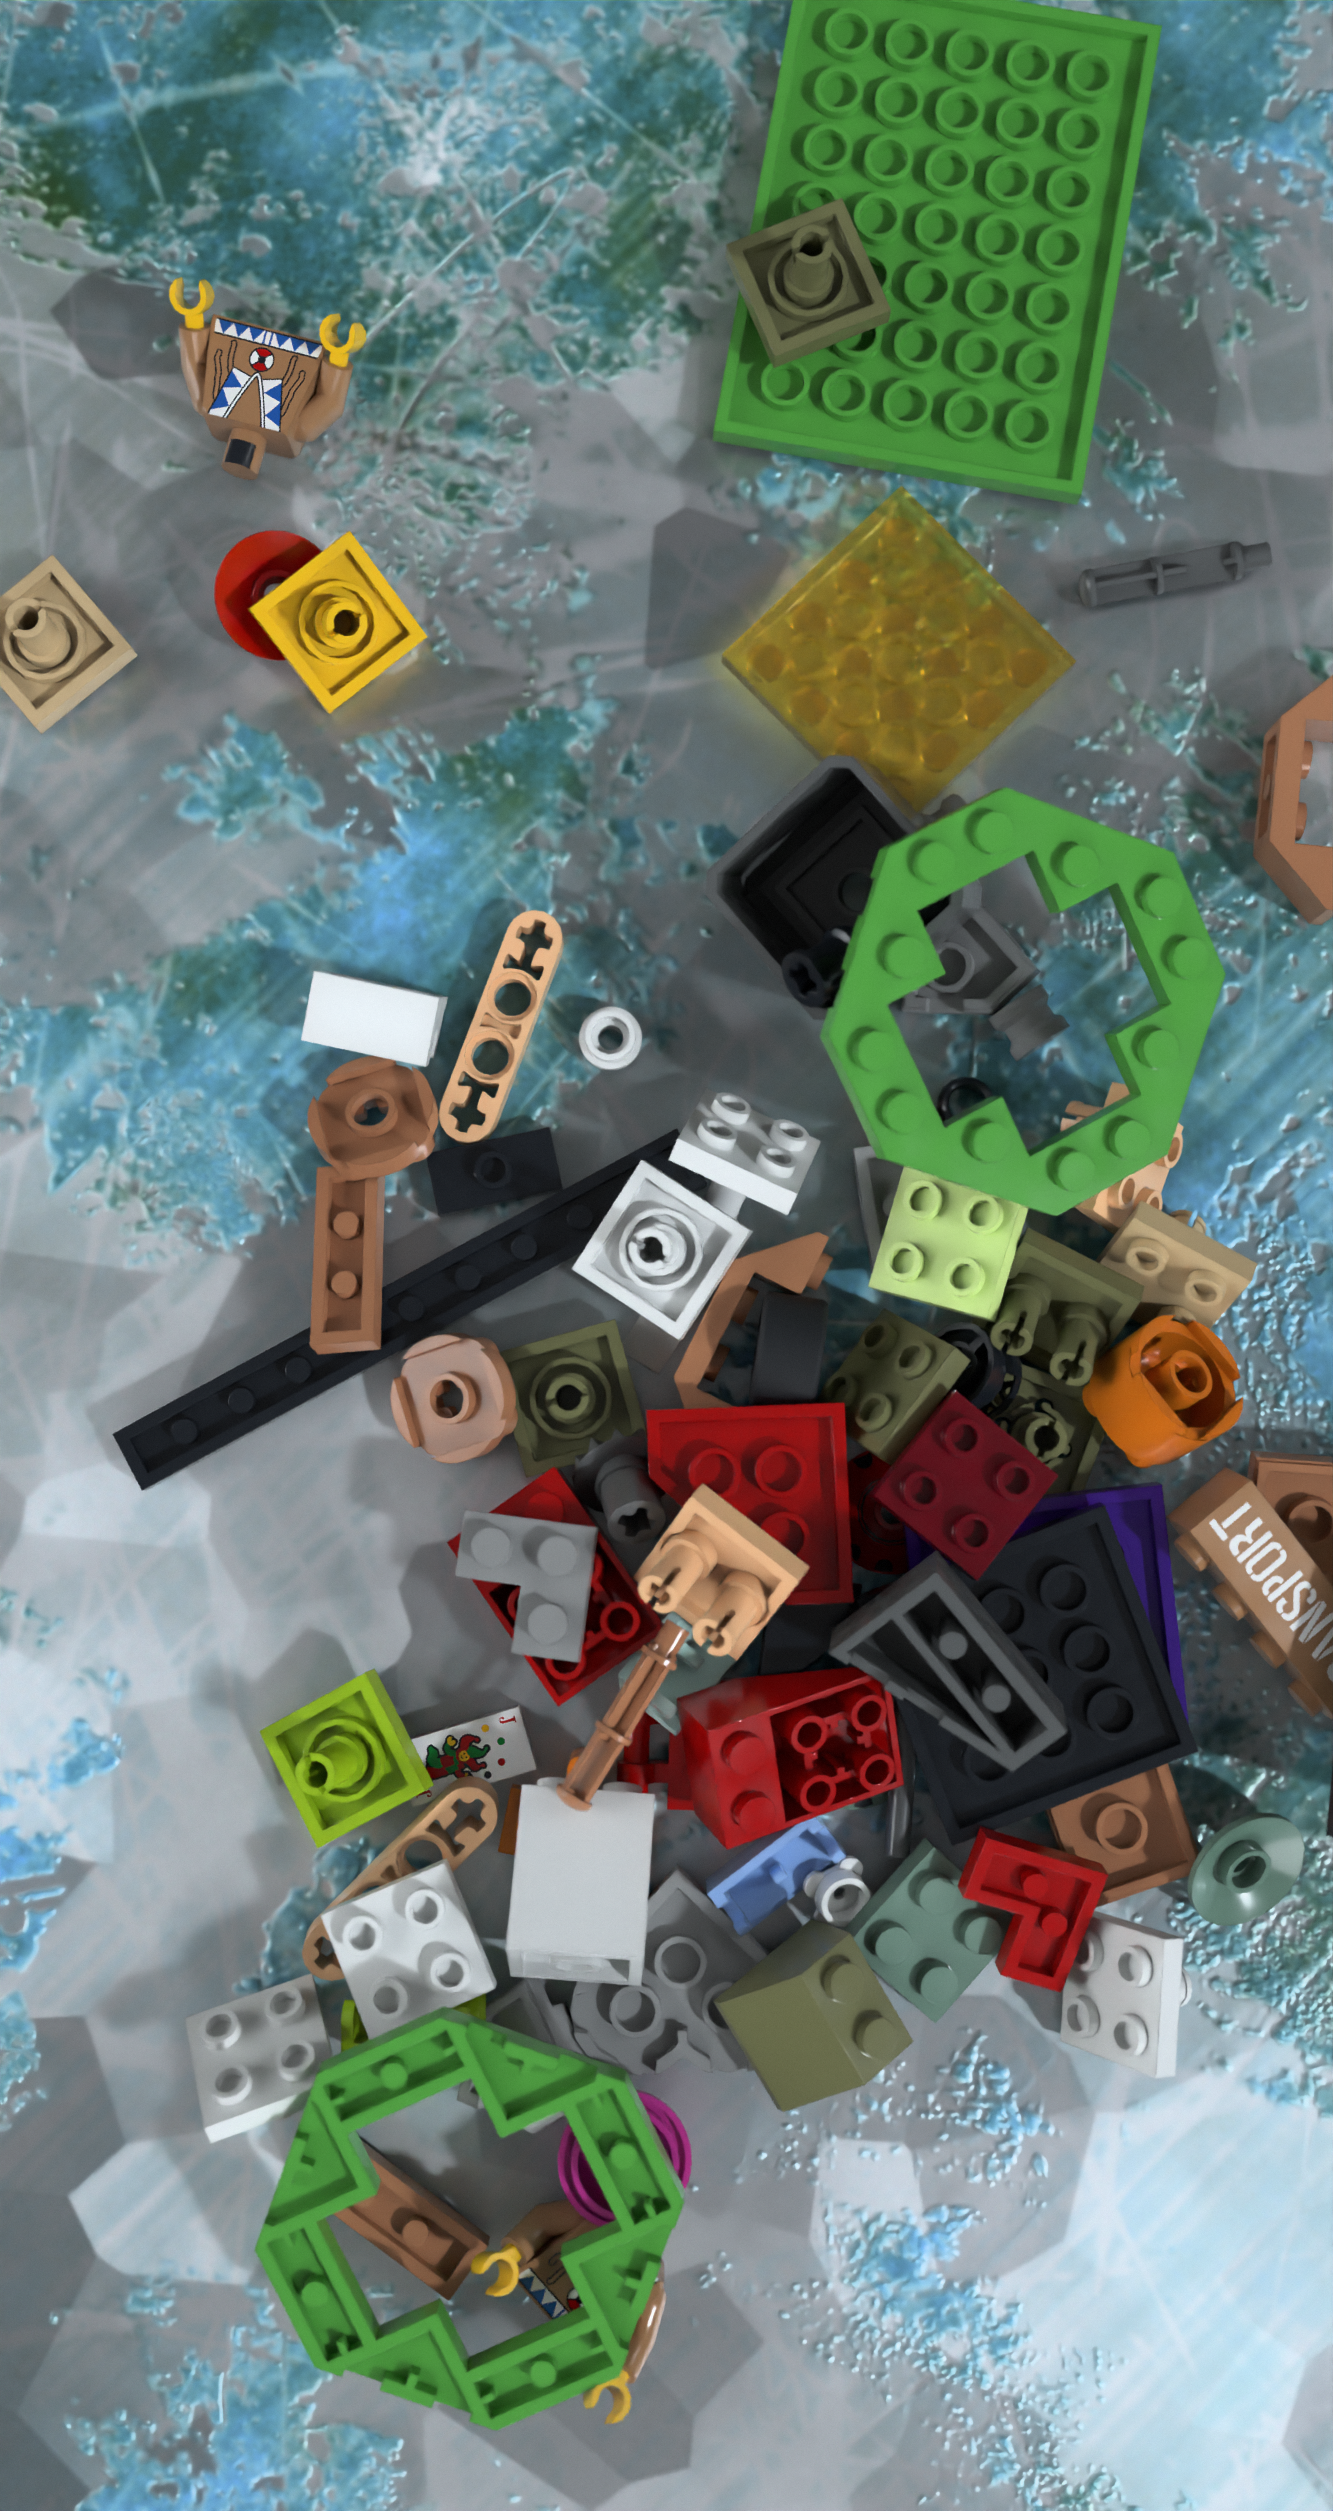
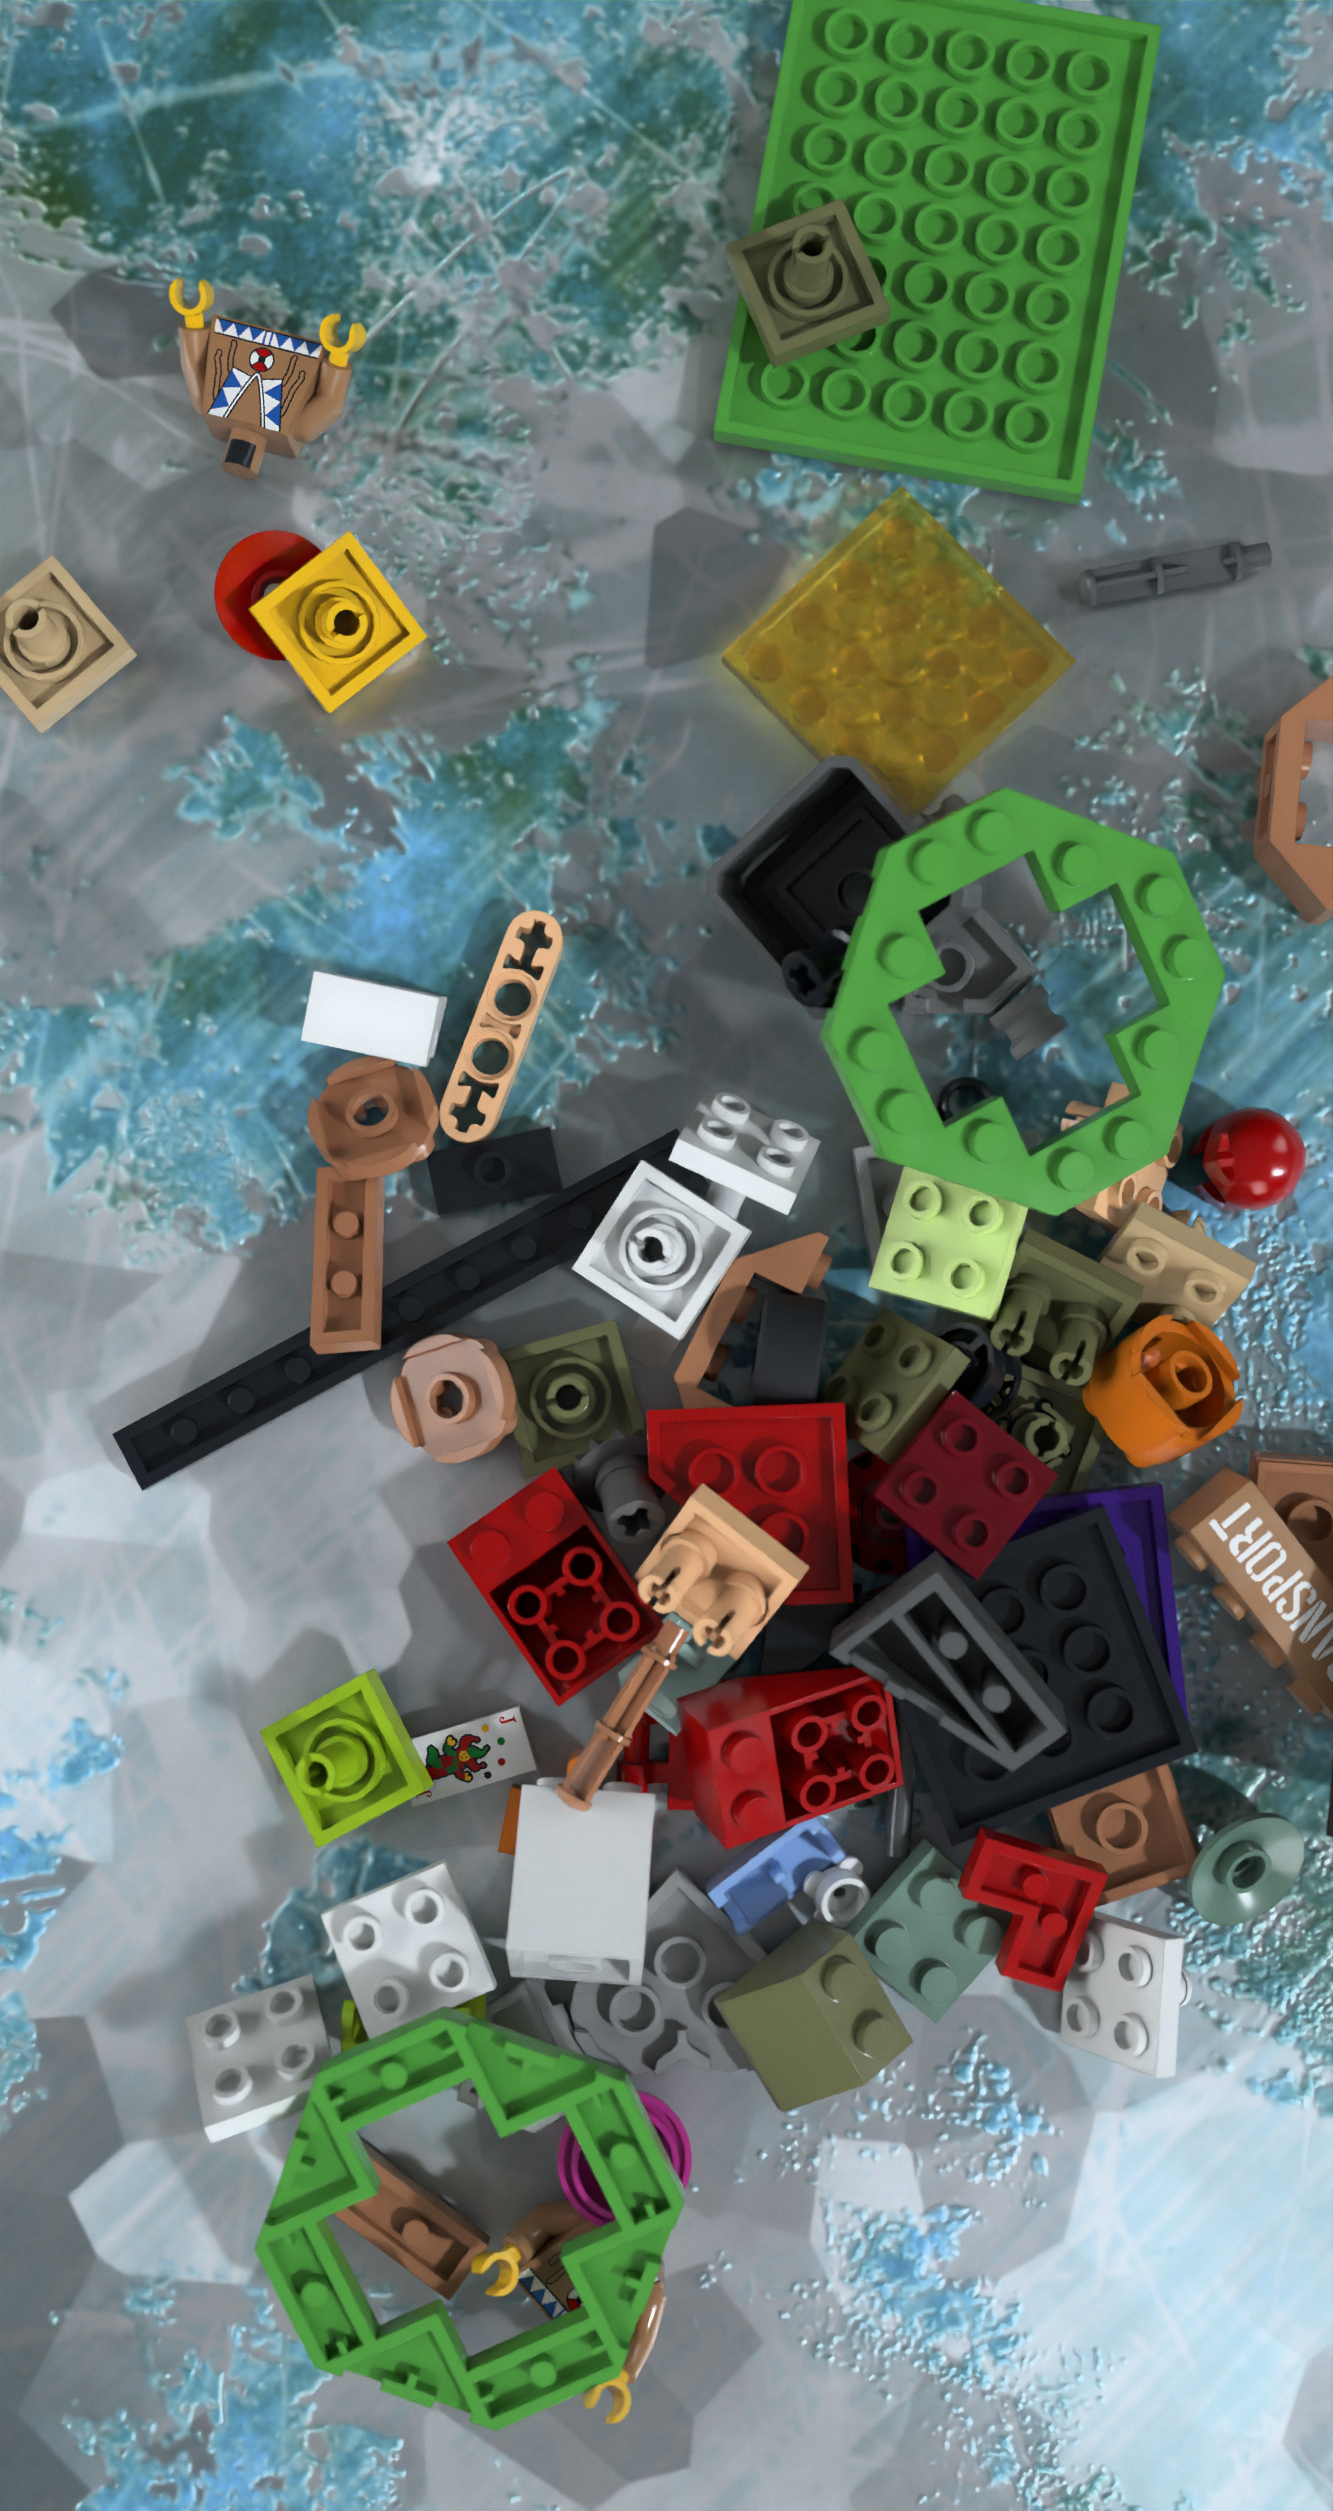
(392, 1861): light nougat beam -> none
(551, 1566): light grey plate -> none
(605, 1019): white plate -> none
(1250, 1159): none -> red helmet

